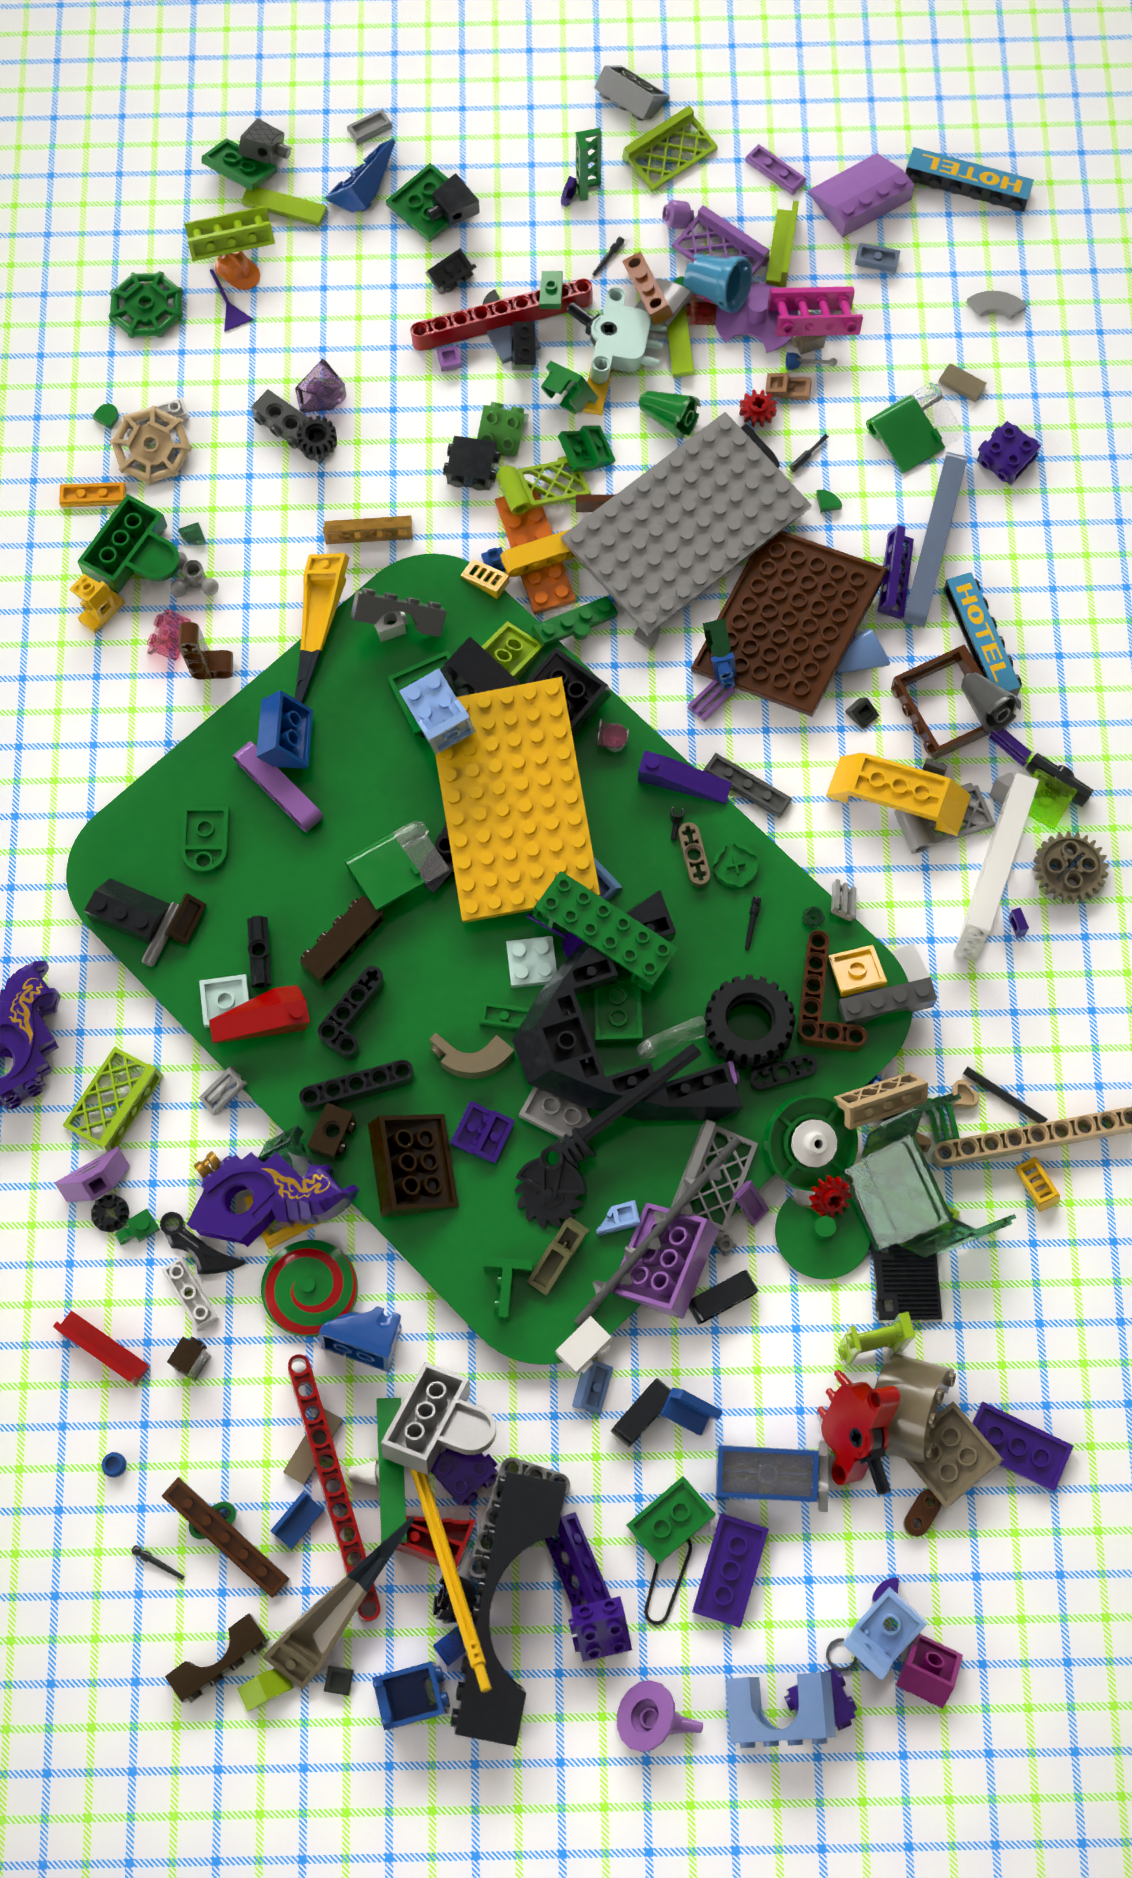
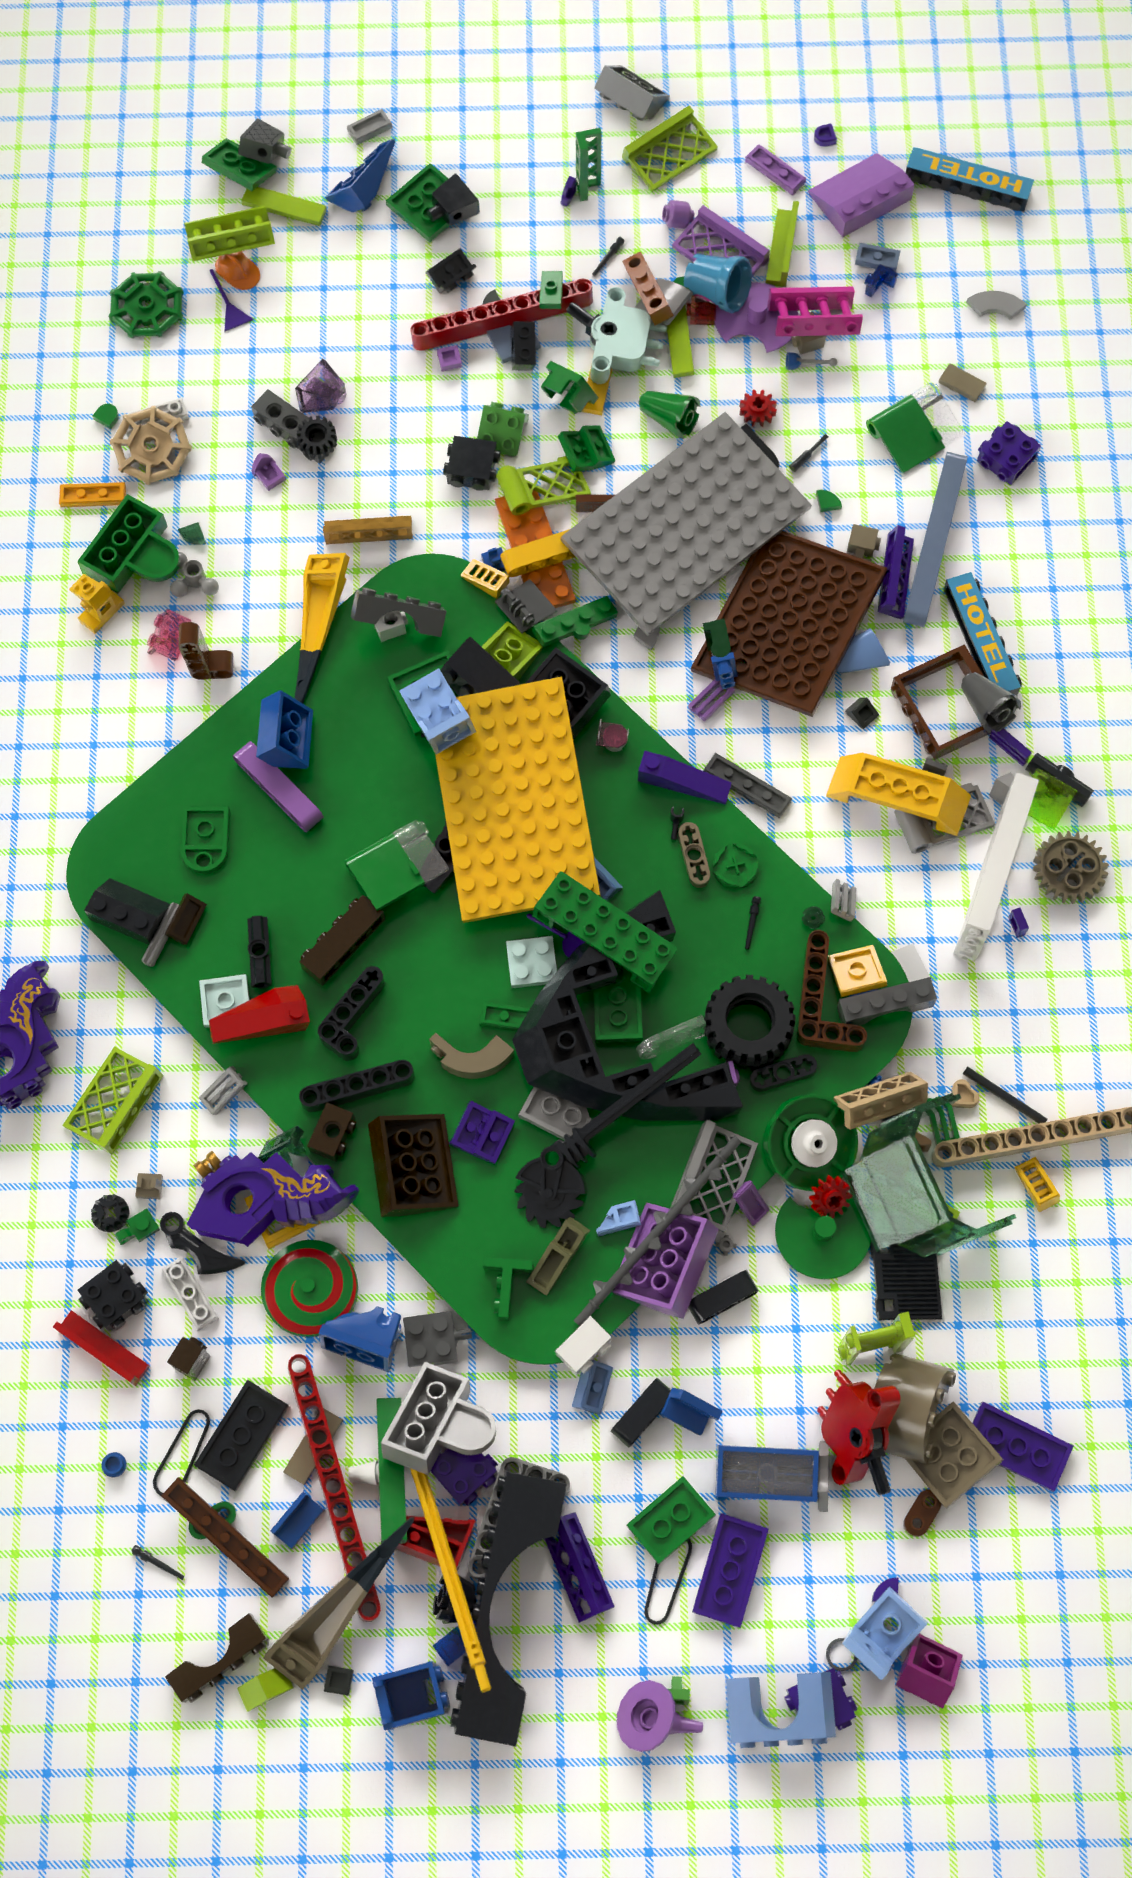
(94, 1177): medium lavender slope -> none
(113, 1296): none -> black brick
(149, 1186): none -> dark tan tile
(174, 1443): none -> black piece
(241, 1435): none -> black tile
(267, 471): none -> medium lavender tile
(432, 1339): none -> dark grey plate
(525, 605): none -> dark grey hinge
(600, 1629): dark purple brick -> none
(680, 1695): none -> bright green tile
(787, 387): medium nougat slope -> none
(825, 135): none -> dark purple tile
(863, 541): none -> dark tan brick
(881, 275): none -> clear blue bracket

